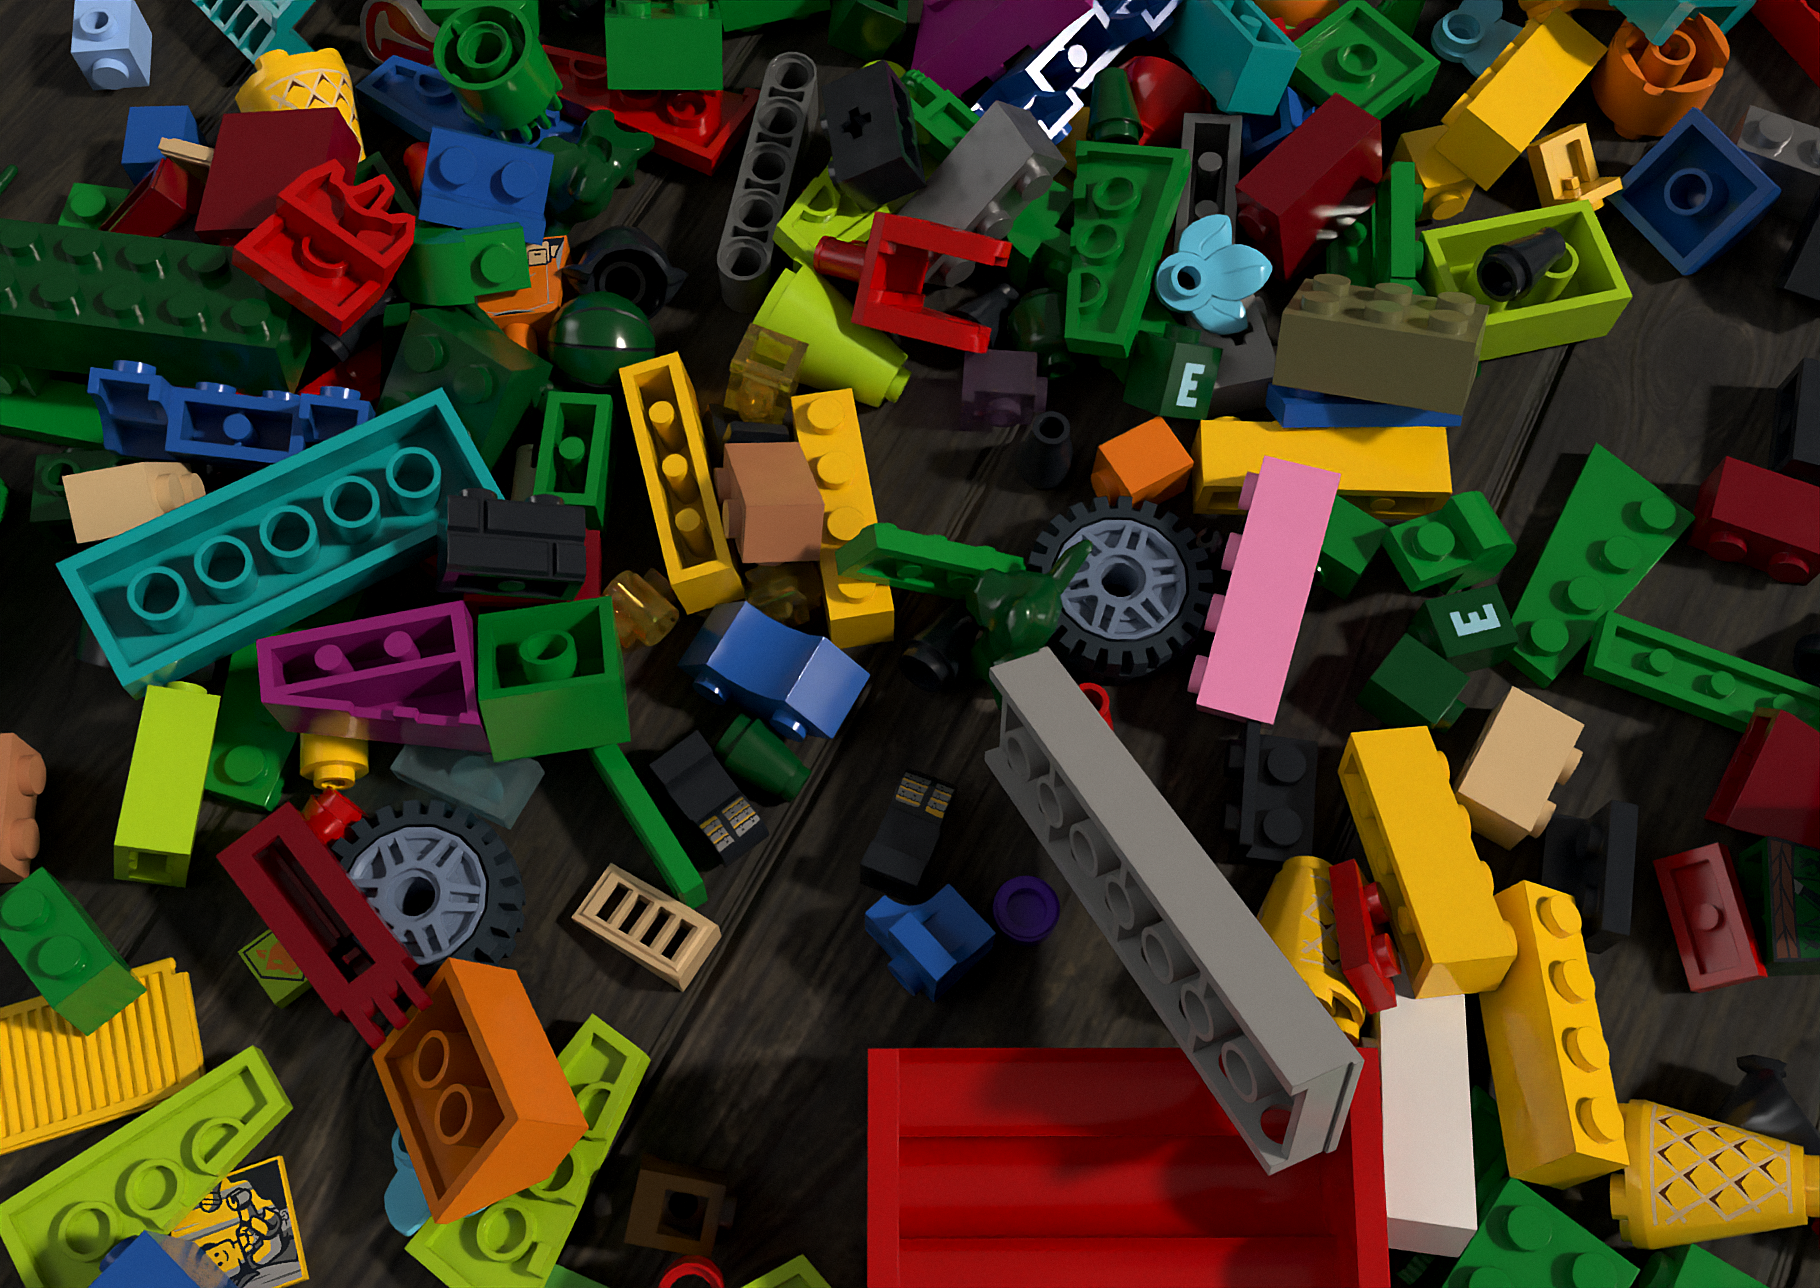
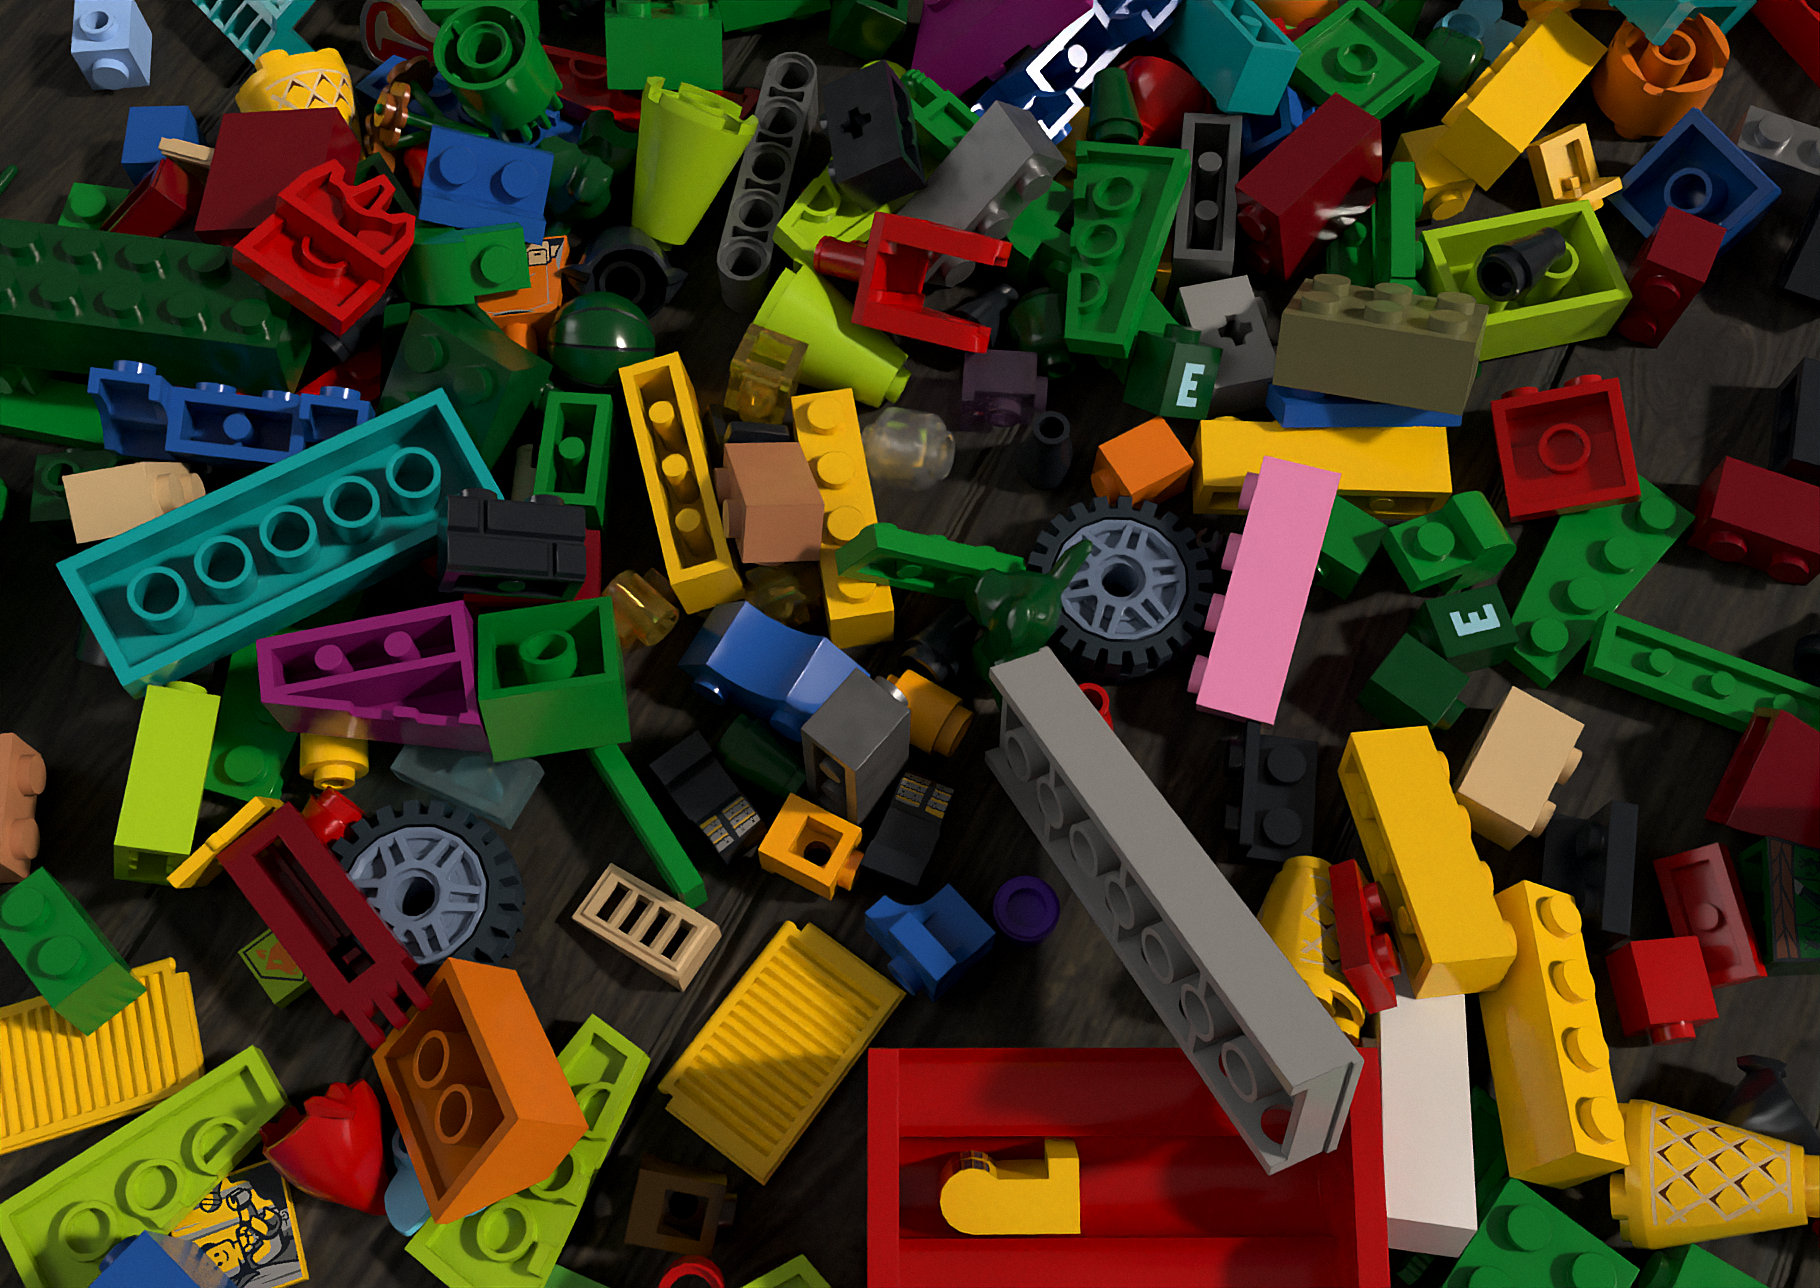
(203, 864): none -> yellow piece
(333, 1148): none -> red hat
(406, 82): none -> dark orange plant
(683, 157): none -> lime cone
(778, 1047): none -> yellow window
(805, 827): none -> light orange brick
(857, 747): none -> flat silver brick
(908, 448): none -> clear head
(937, 715): none -> light orange brick
(1013, 1195): none -> yellow leg
(1220, 273): medium azure plate -> none
(1460, 64): none -> dark green head
(1564, 448): none -> red plate
(1662, 989): none -> red brick
(1667, 275): none -> dark red brick

